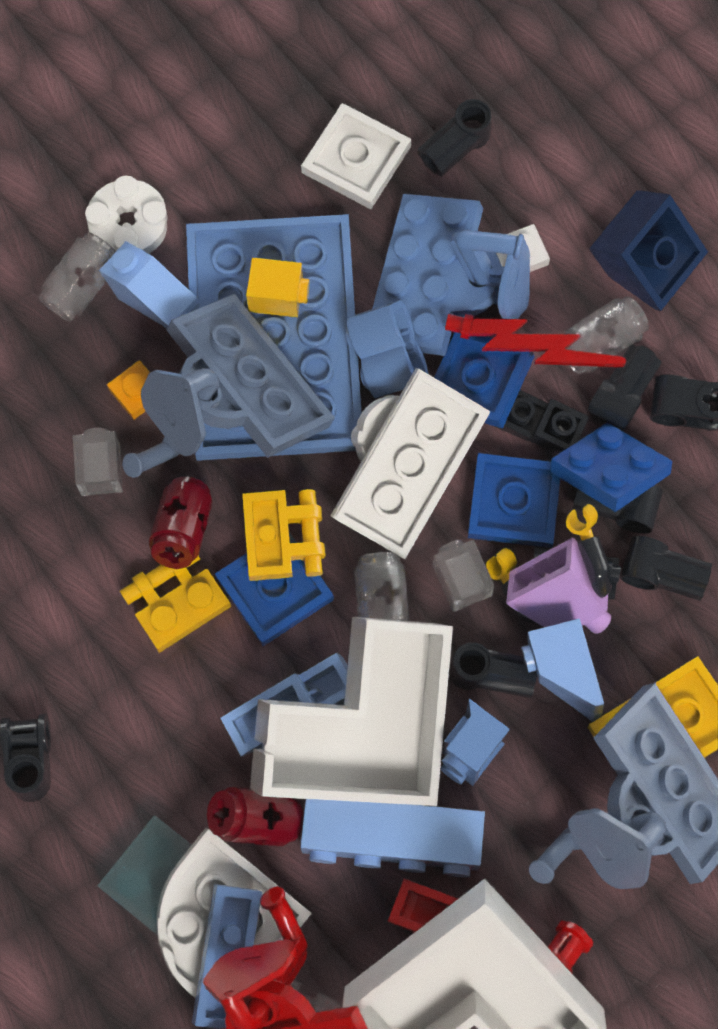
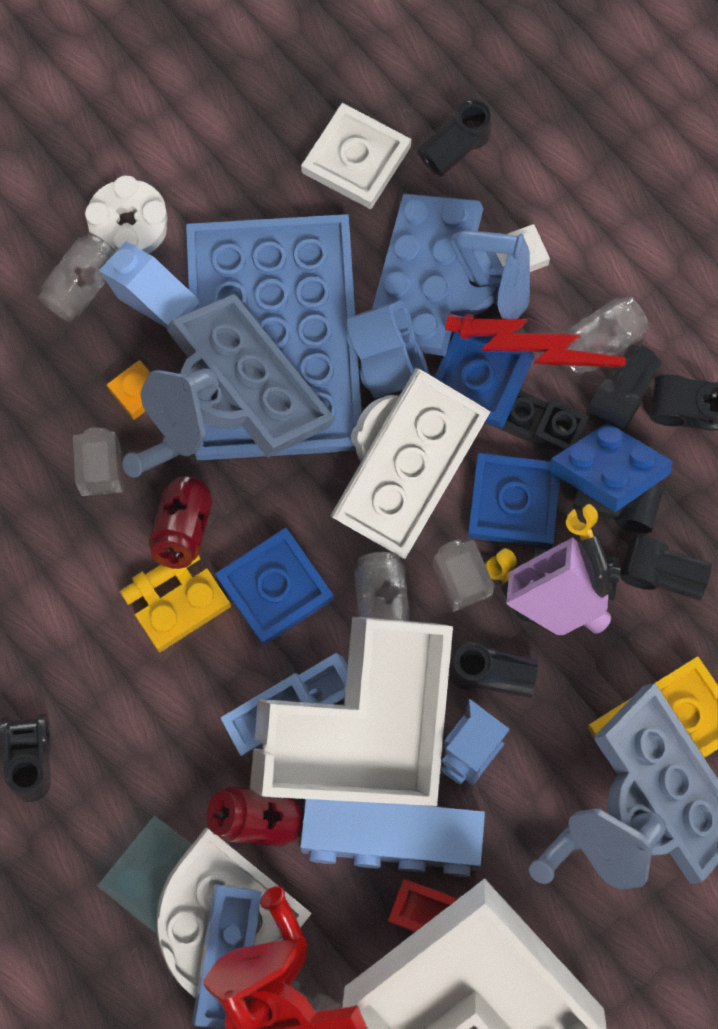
(268, 534): yellow plate -> none
(276, 287): yellow brick -> none
(565, 666): light blue slope -> none
(568, 948): red bush -> none
(649, 248): dark blue slope -> none

